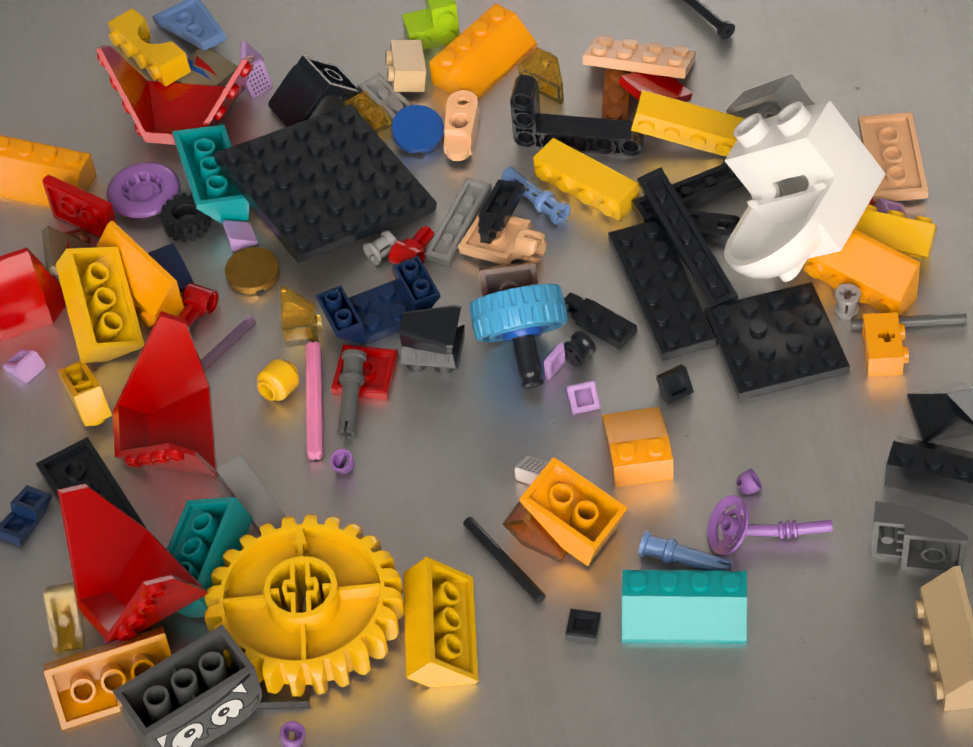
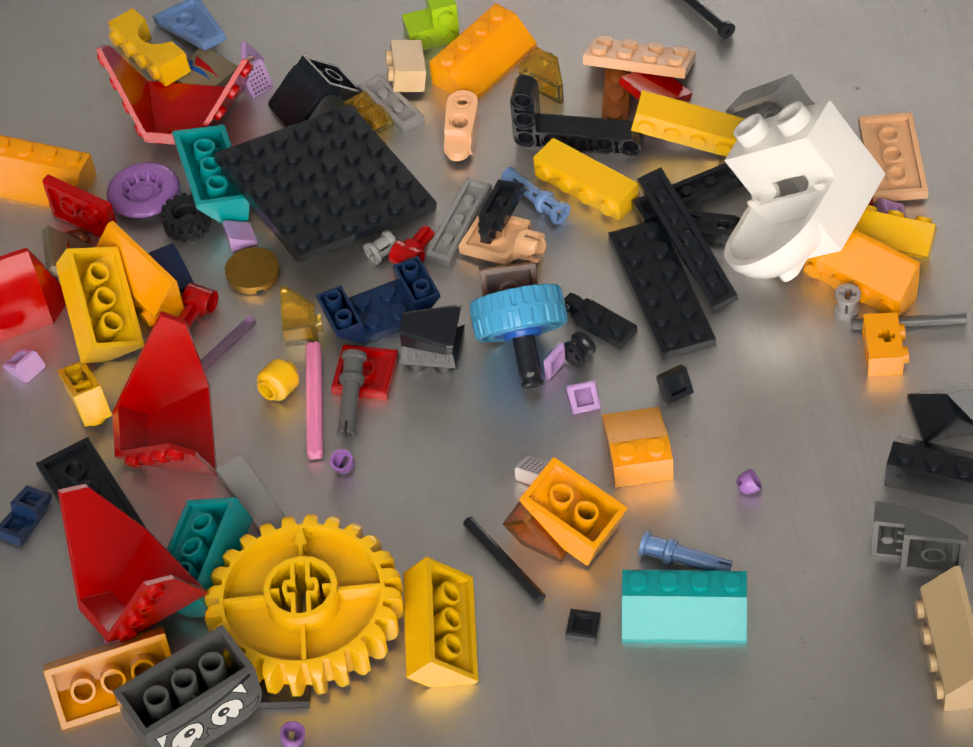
(64, 617): clear yellow slope -> none
(417, 129): blue tile -> none
(740, 527): medium lavender dish -> none
(776, 341): black plate -> none

